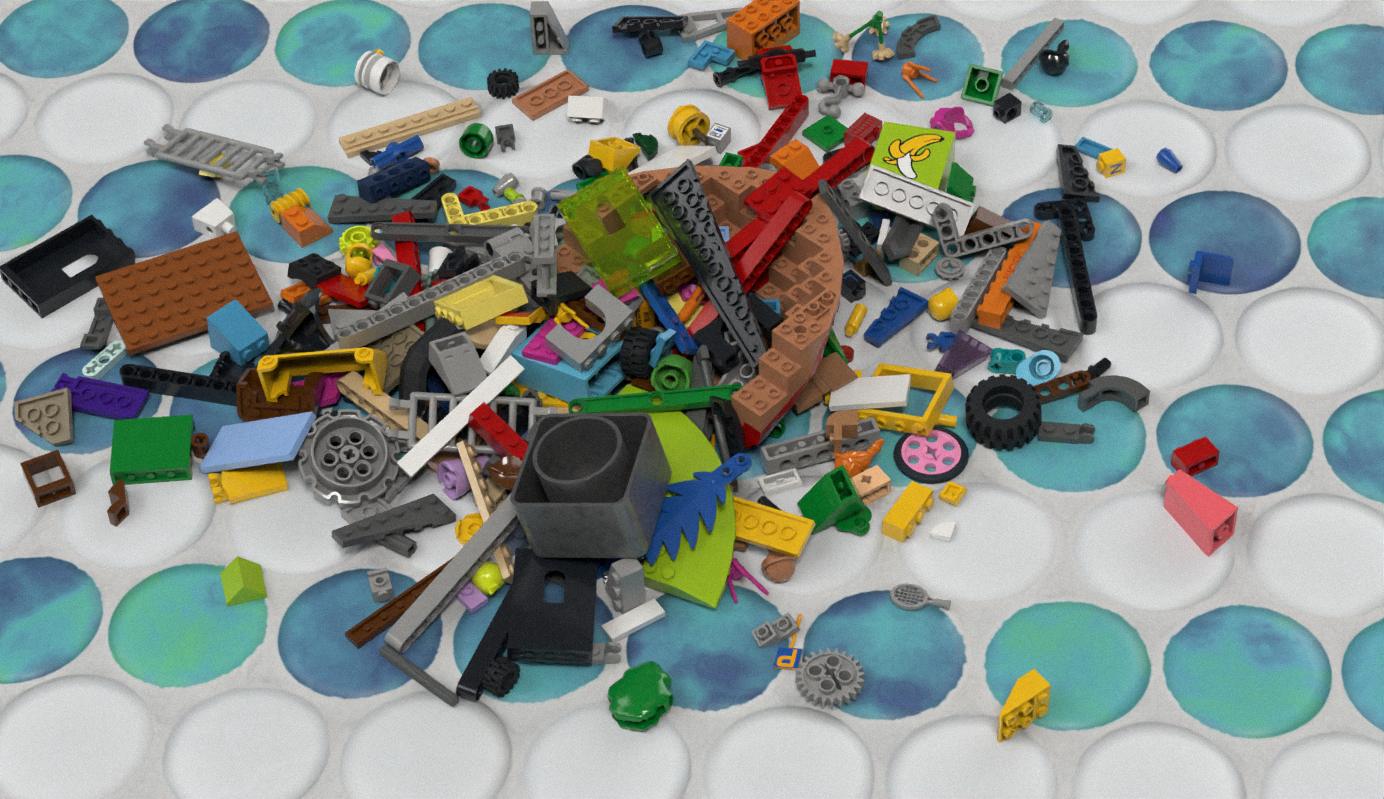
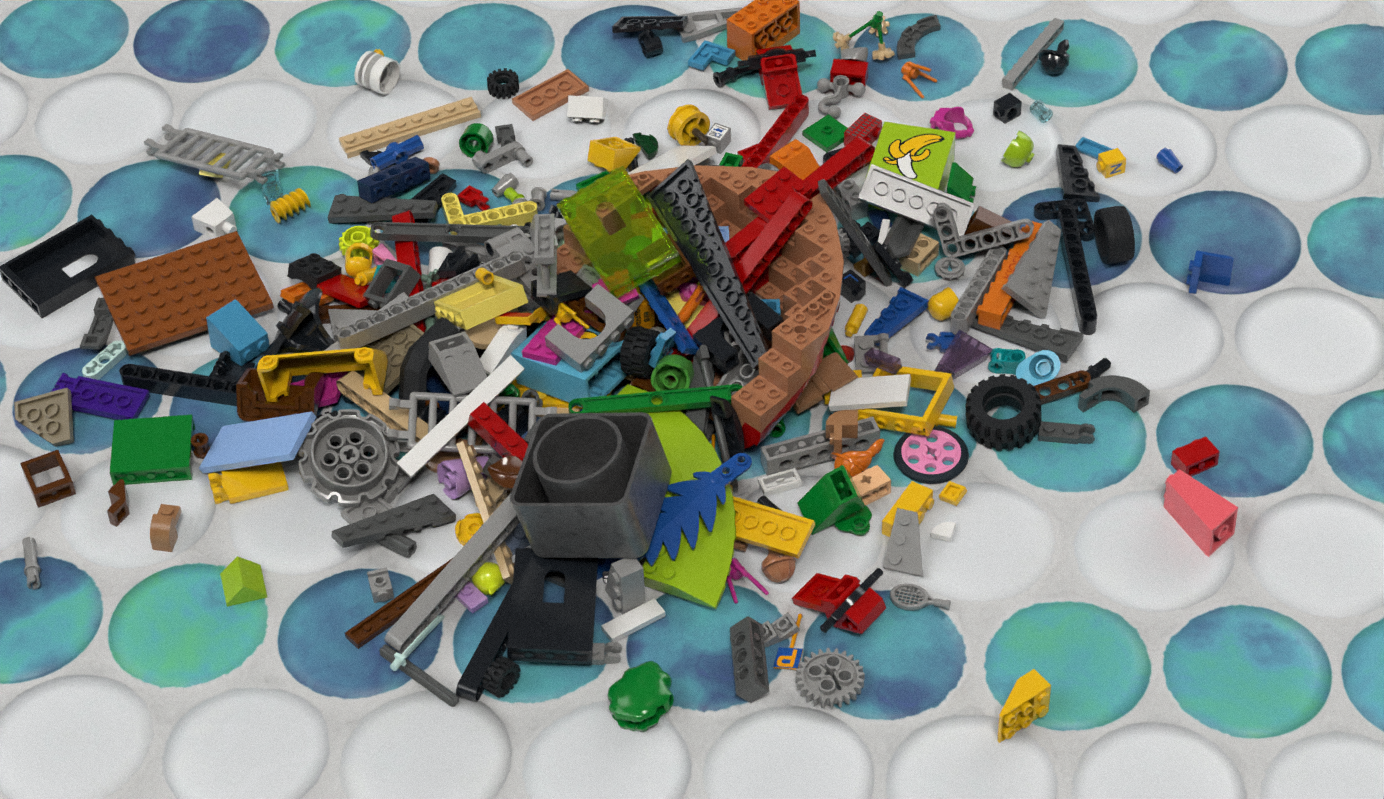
(31, 566): none -> light grey pin
(163, 528): none -> medium nougat brick
(304, 225): orange slope -> none
(400, 658): none -> light aqua sword
(481, 272): none -> yellow hinge
(501, 157): none -> light grey beam
(546, 31): light grey wedge -> none
(587, 166): black piece -> none
(749, 659): none -> dark grey brick
(842, 600): none -> red piece
(855, 54): none -> light grey piece
(863, 344): none -> light grey plate
(883, 361): none -> piece
(893, 264): none -> black hinge
(904, 544): none -> light grey wing
(982, 84): green slope -> none
(1019, 151): none -> lime cylinder
(1114, 234): none -> black tyre

